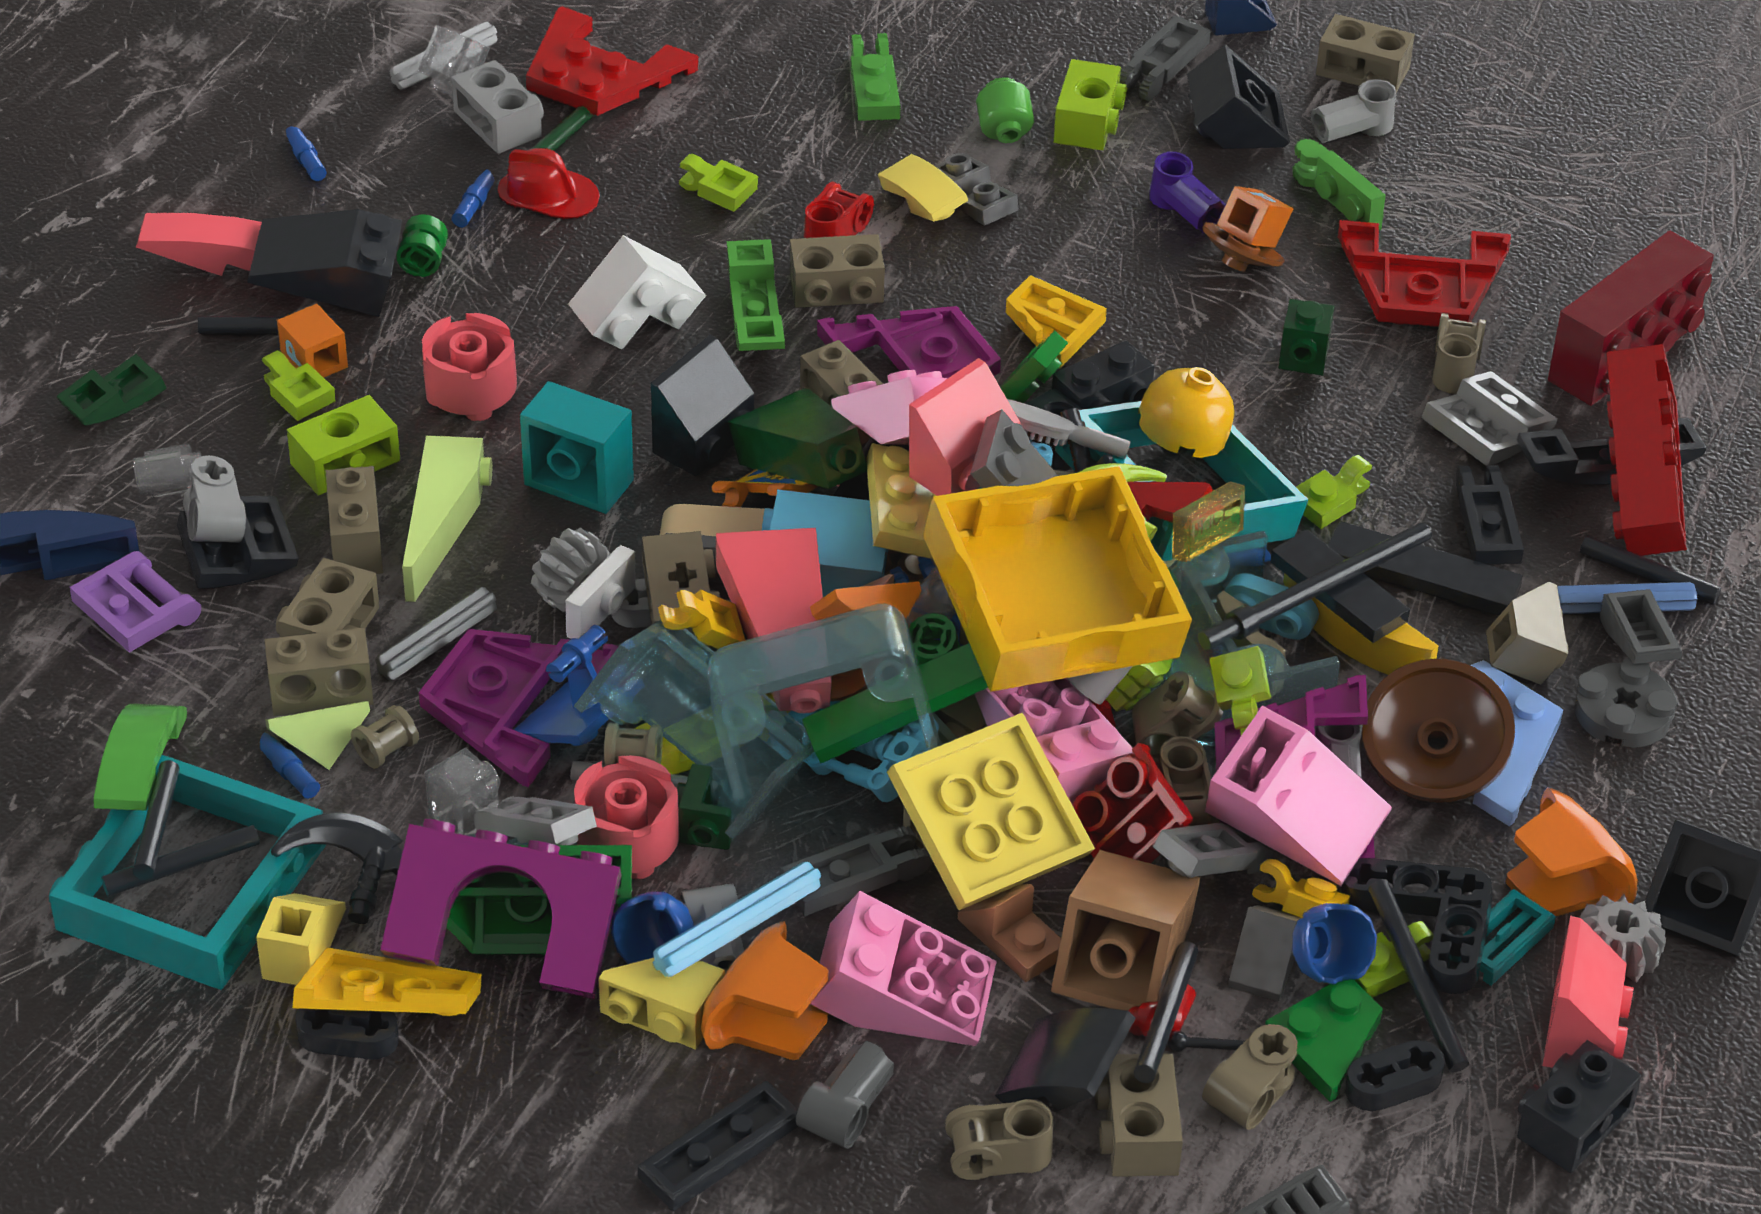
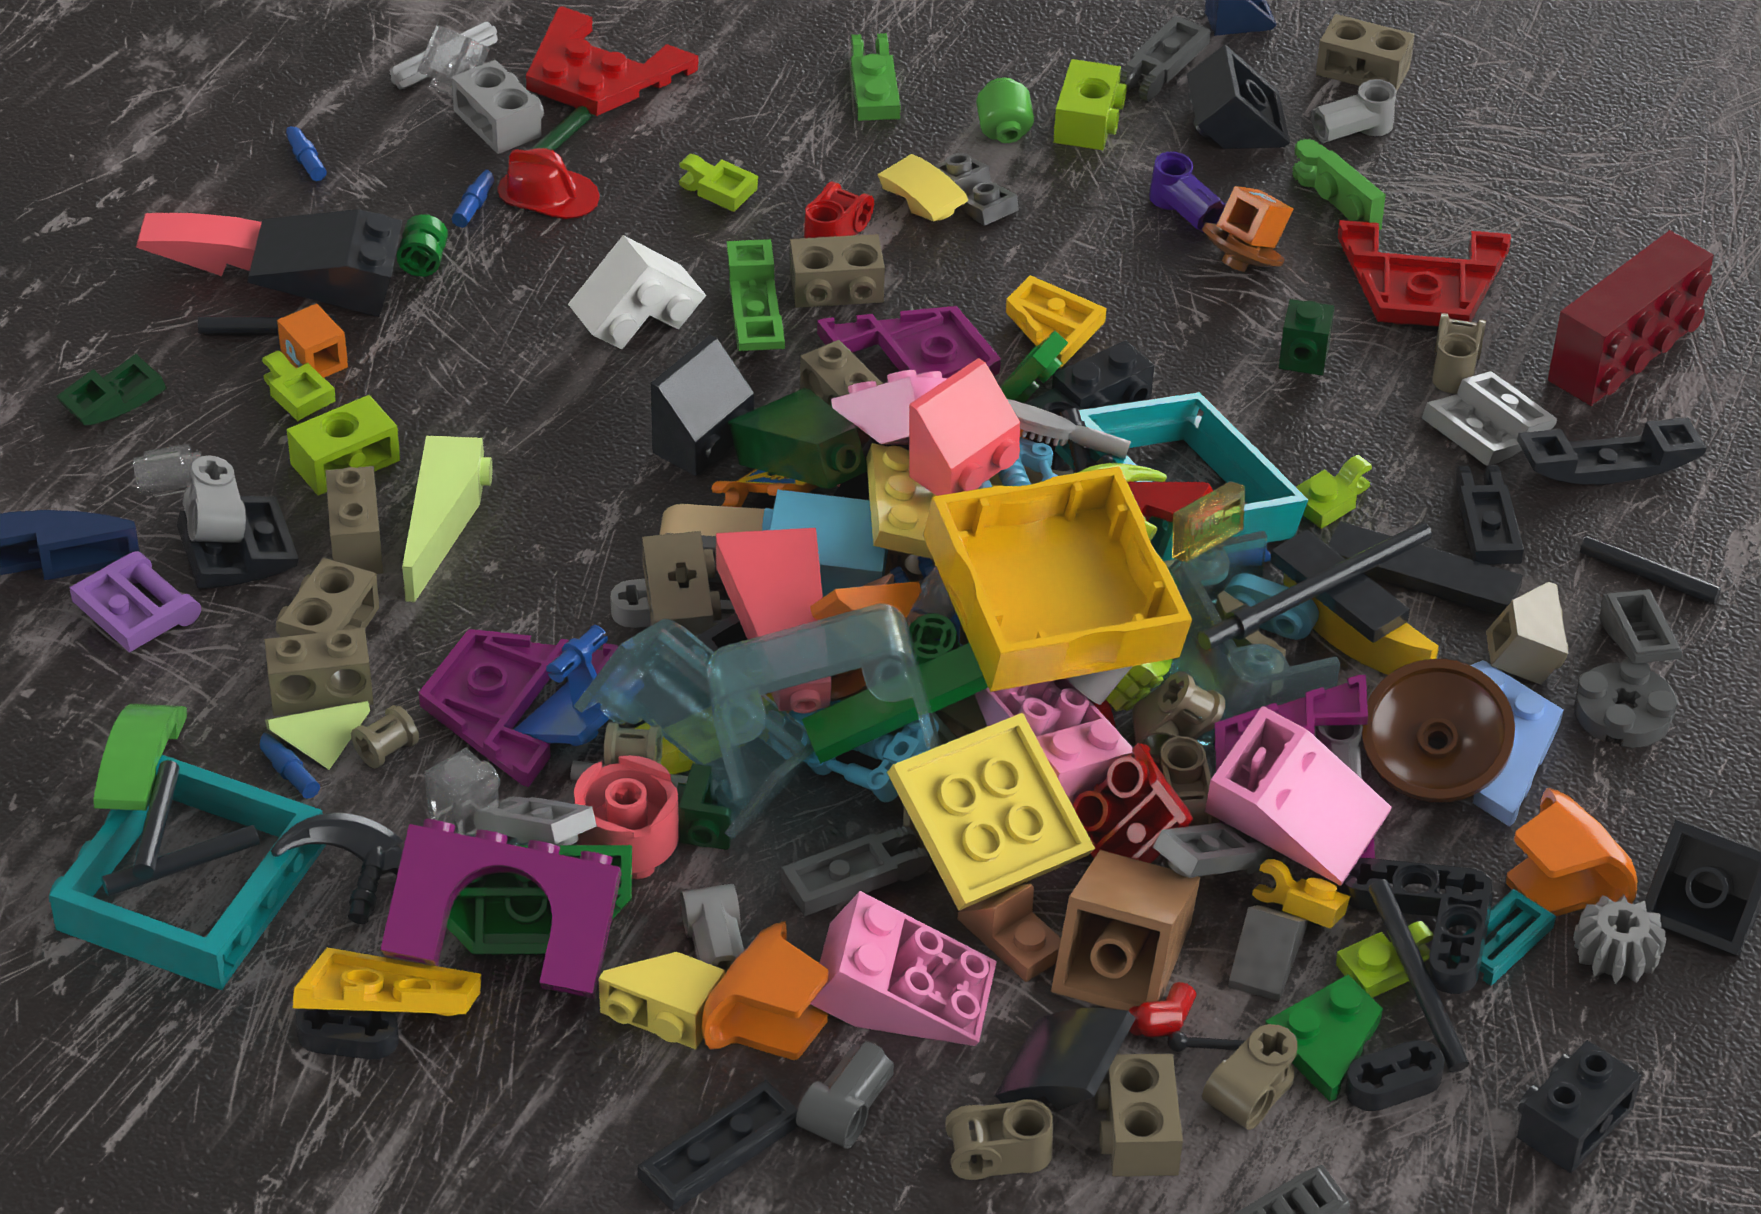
(296, 935): light yellow slope -> none
(436, 633): axle -> none
(469, 365): coral brick -> none
(567, 565): light grey gear -> none
(577, 447): teal brick -> none
(601, 592): white plate -> none
(647, 924): blue hair -> none
(711, 618): yellow plate -> none
(736, 919): medium azure axle -> none
(1007, 455): dark grey wing -> none
(1166, 1012): black bar -> none
(1187, 411): yellow cylinder -> none
(1240, 683): lime plate -> none
(1334, 943): blue hair -> none
(1587, 996): coral slope -> none
(1588, 598): medium blue axle -> none
(1645, 452): red wedge -> none

